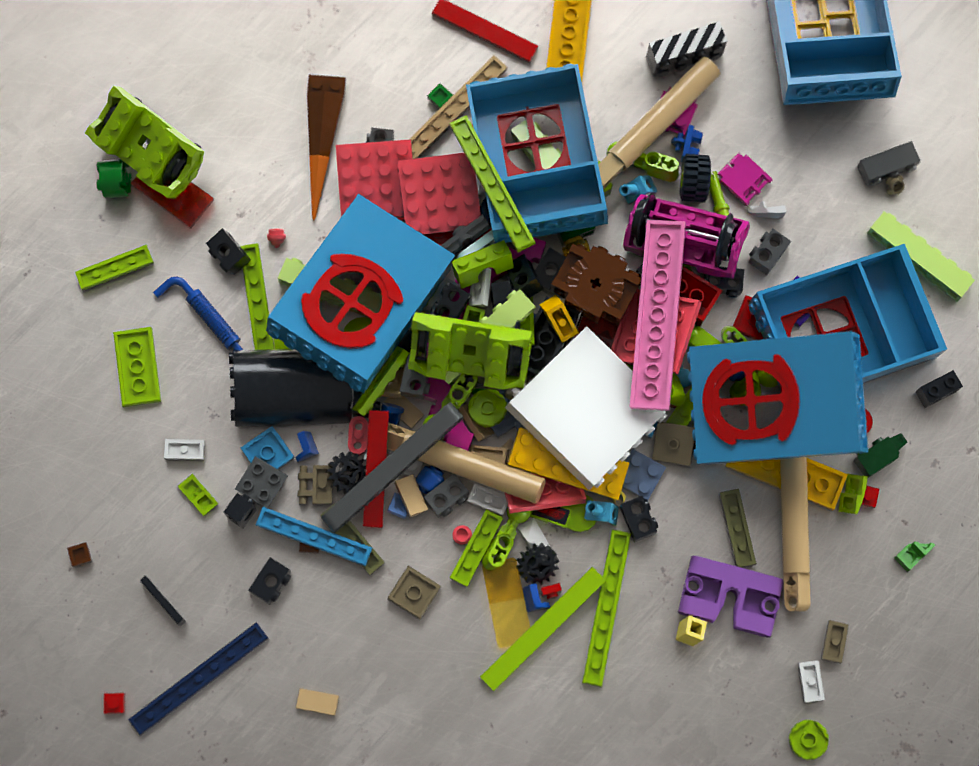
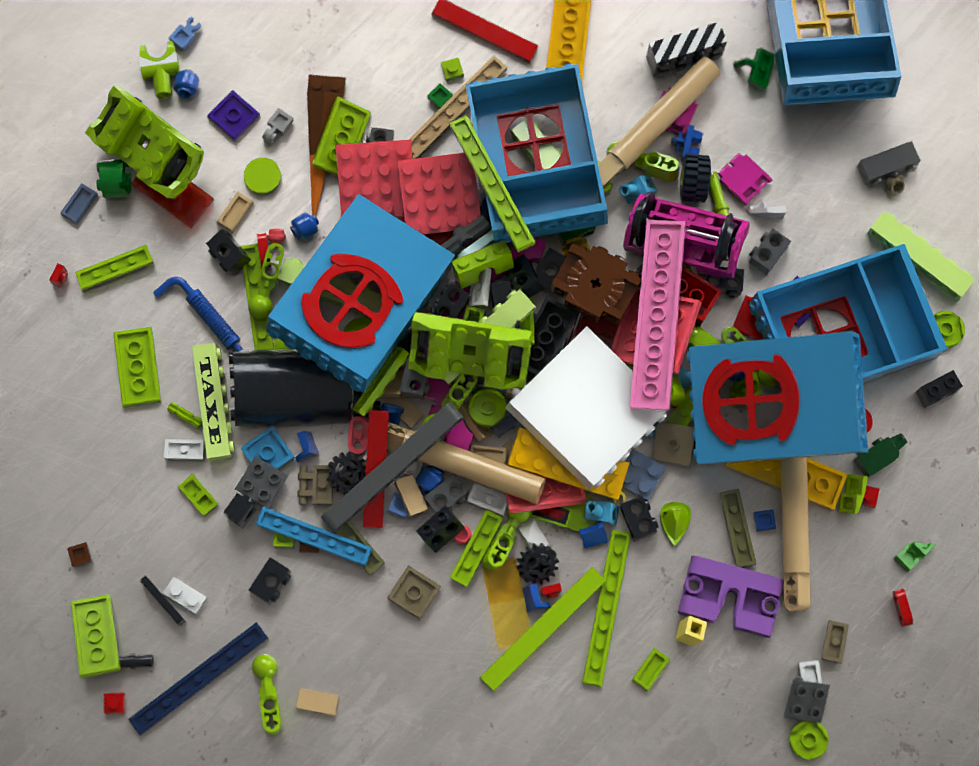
(59, 275): none -> red plate
(78, 203): none -> sand blue tile
(95, 636): none -> lime tile
(132, 661): none -> black pin
(159, 69): none -> lime connector
(184, 35): none -> medium blue plate
(185, 415): none -> lime axle
(185, 595): none -> white plate
(186, 83): none -> blue head
(212, 402): none -> yellowish green brick
(233, 115): none -> dark purple tile
(235, 212): none -> tan tile
(260, 305): none -> lime beam
(262, 176): none -> lime tile
(263, 245): none -> red beam
(264, 668): none -> lime beam
(279, 122): none -> light grey plate
(282, 541): none -> lime plate
(304, 226): none -> blue head
(343, 126): none -> lime tile
(440, 529): none -> black brick
(452, 69): none -> lime plate
(559, 318): yellow slope -> none
(594, 535): none -> blue tile
(650, 669): none -> lime tile
(675, 520): none -> lime piece
(760, 67): none -> green plate
(764, 520): none -> blue tile
(806, 700): none -> dark grey hinge
(902, 607): none -> red beam
(951, 327): none -> lime tile

